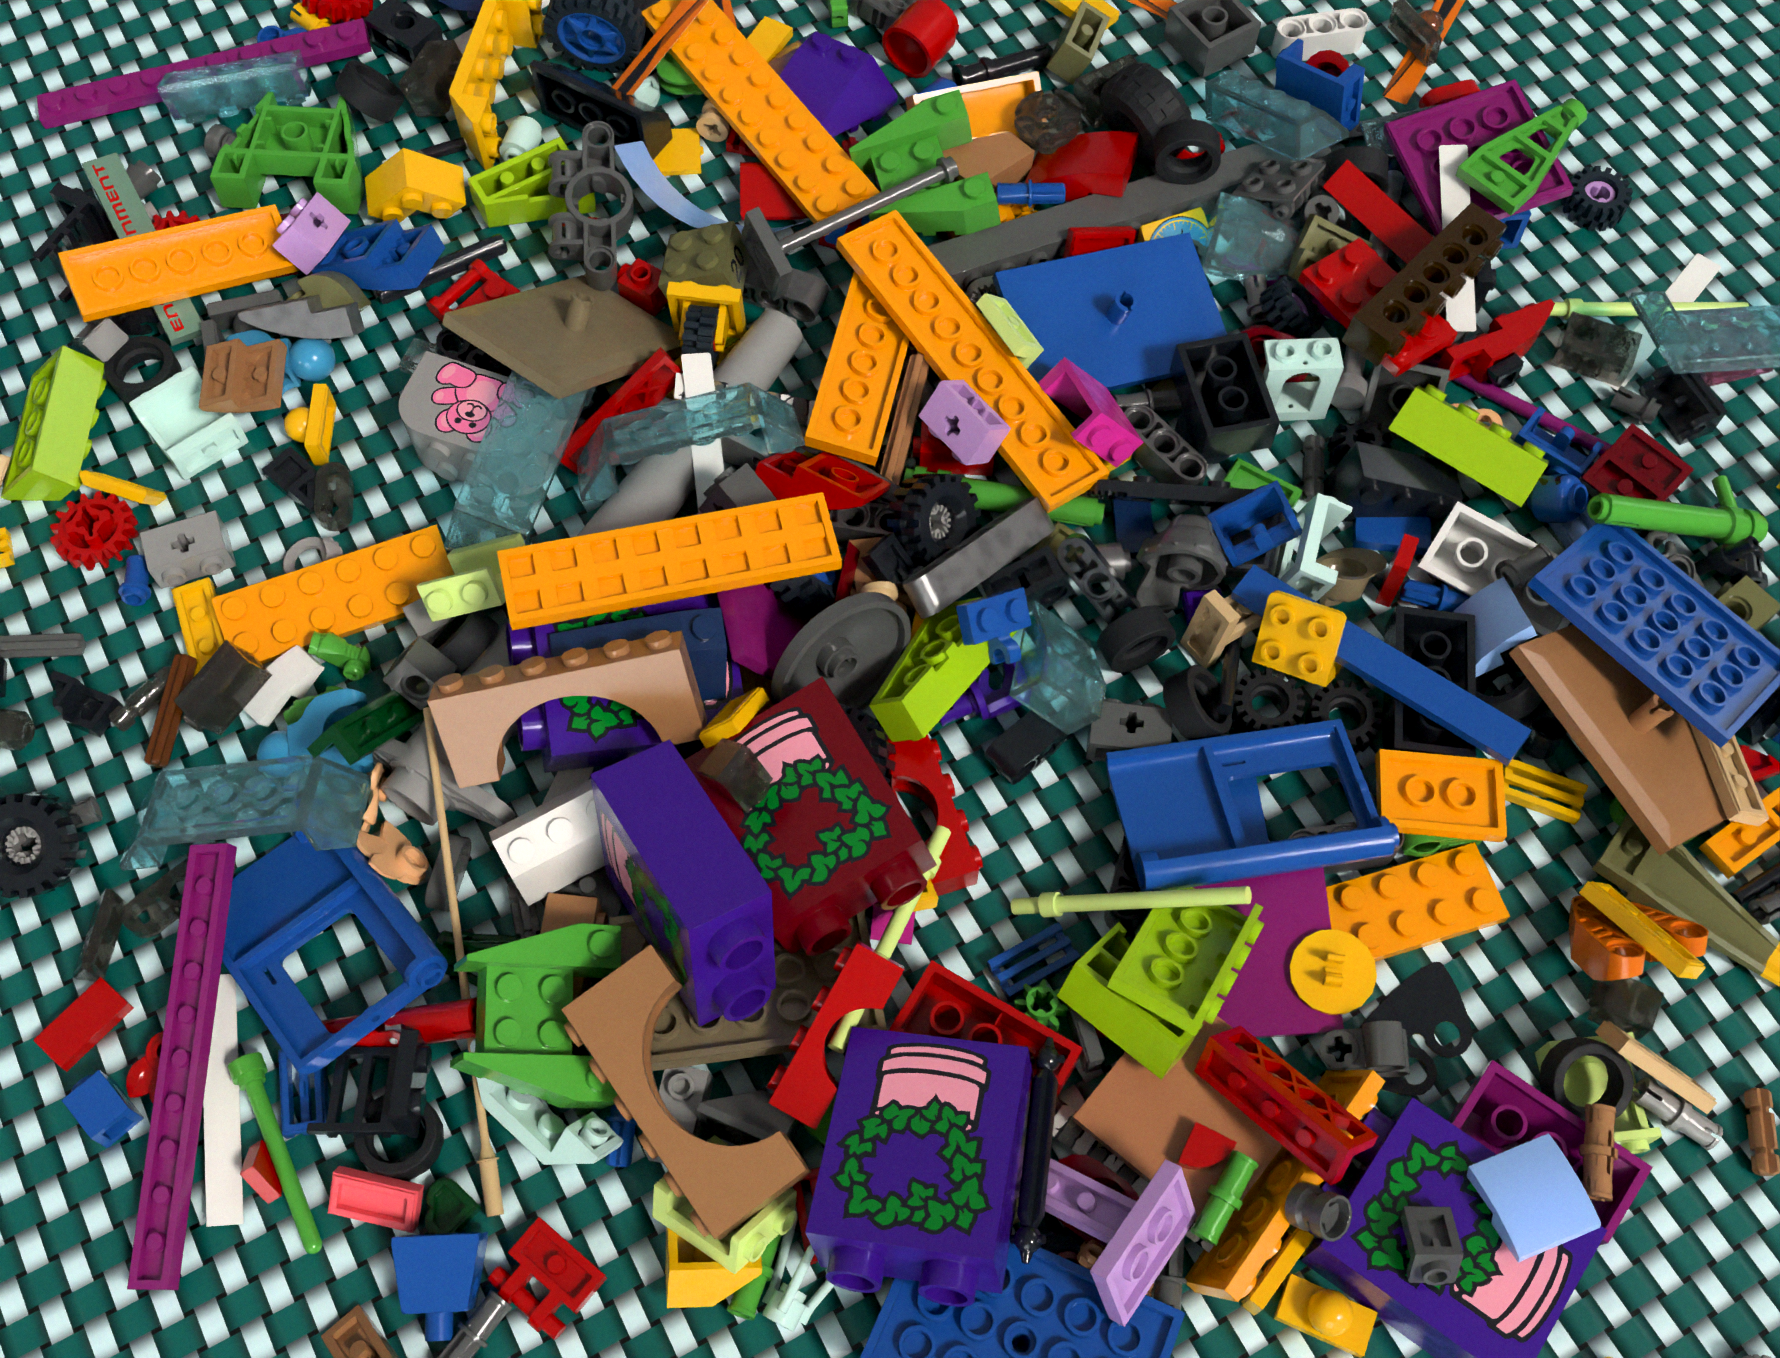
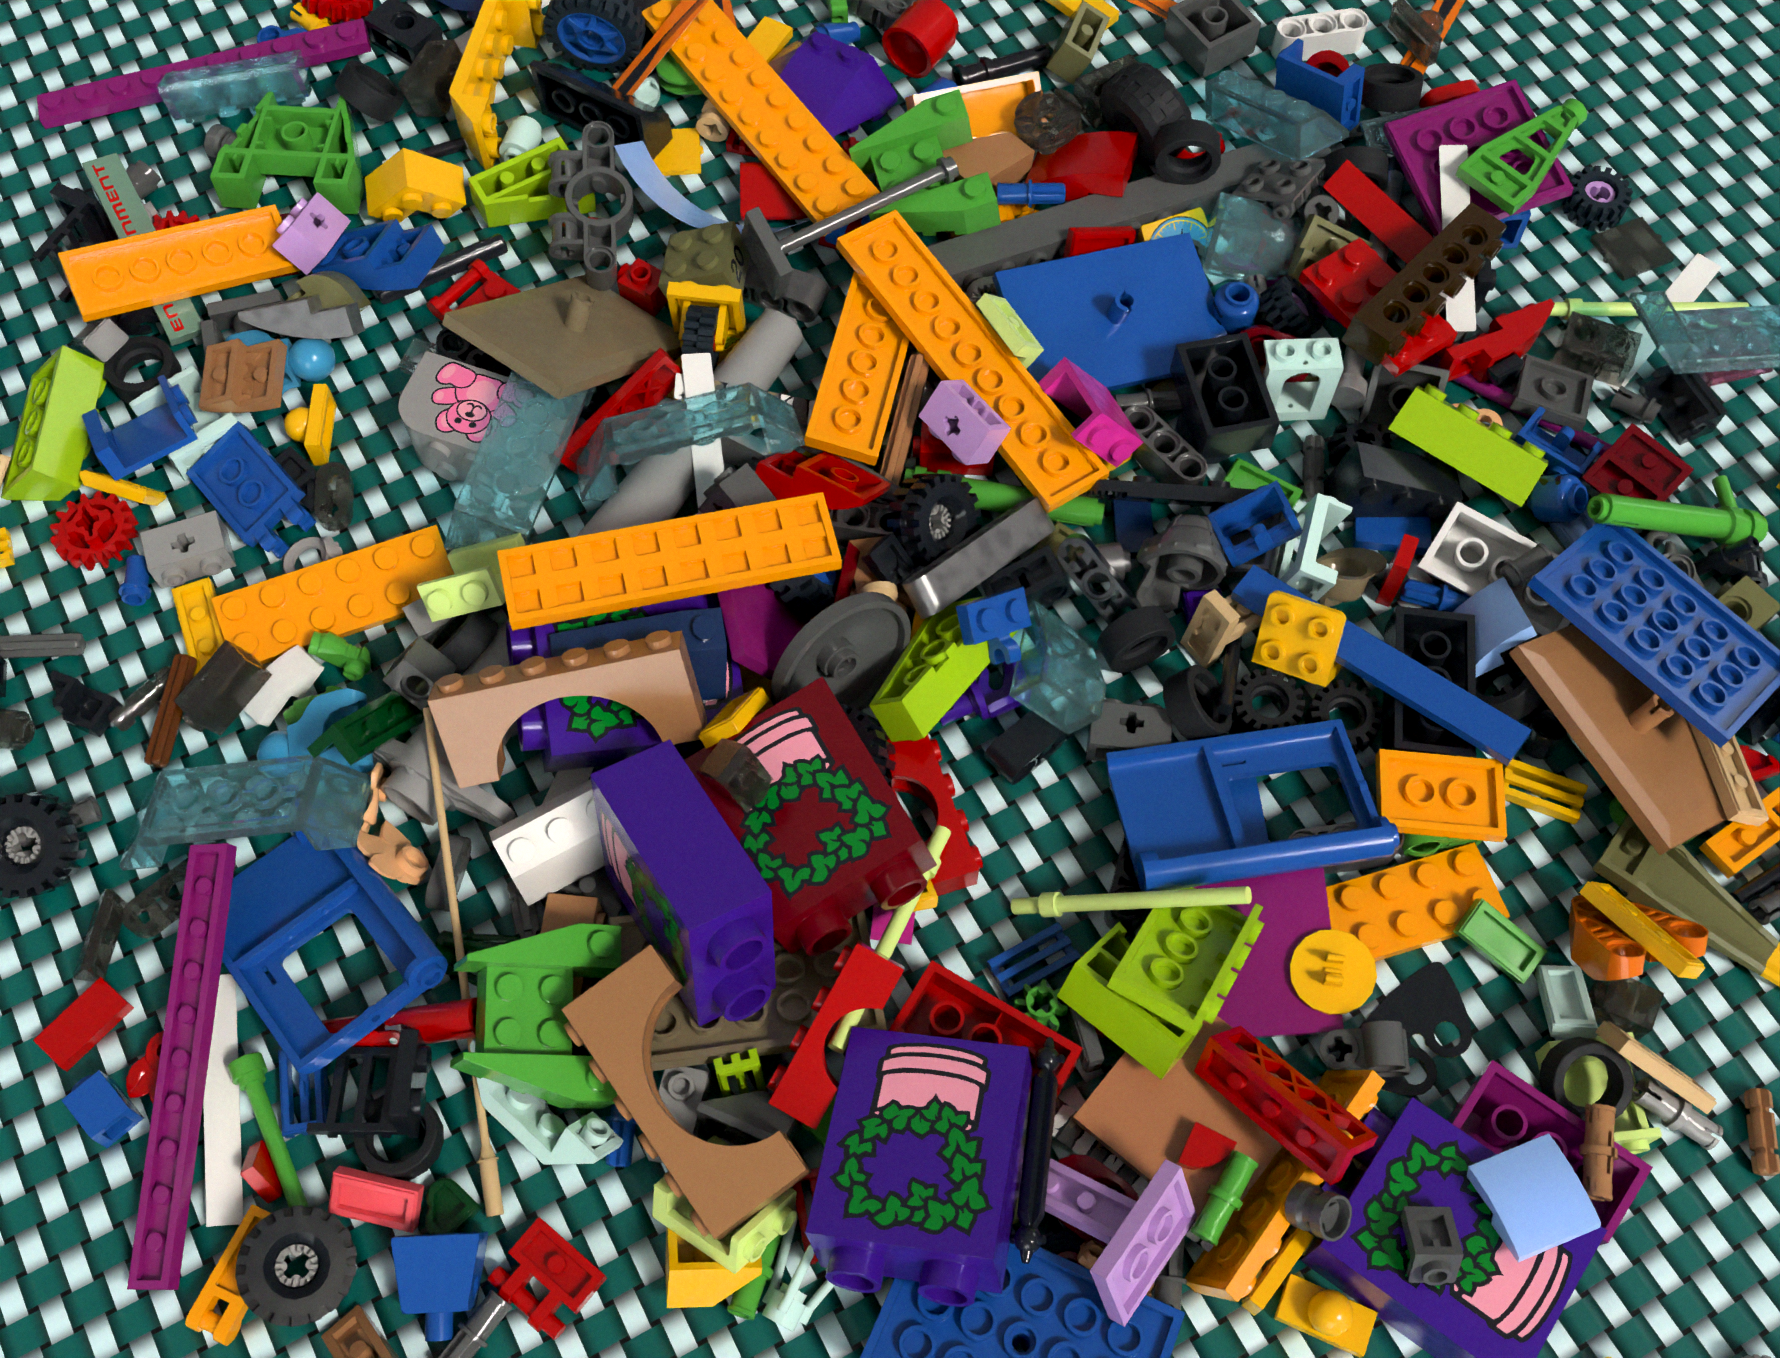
(144, 437): none -> blue panel
(223, 1285): none -> light orange plate
(250, 489): none -> blue tile
(300, 1298): none -> black bush
(738, 1068): none -> lime tile
(843, 32): none -> blue cone
(1236, 306): none -> blue head
(1391, 87): none -> black tyre
(1499, 941): none -> bright green tile
(1555, 388): none -> dark grey tile
(1566, 1001): none -> light aqua tile
(1632, 248): none -> clear smoke piece

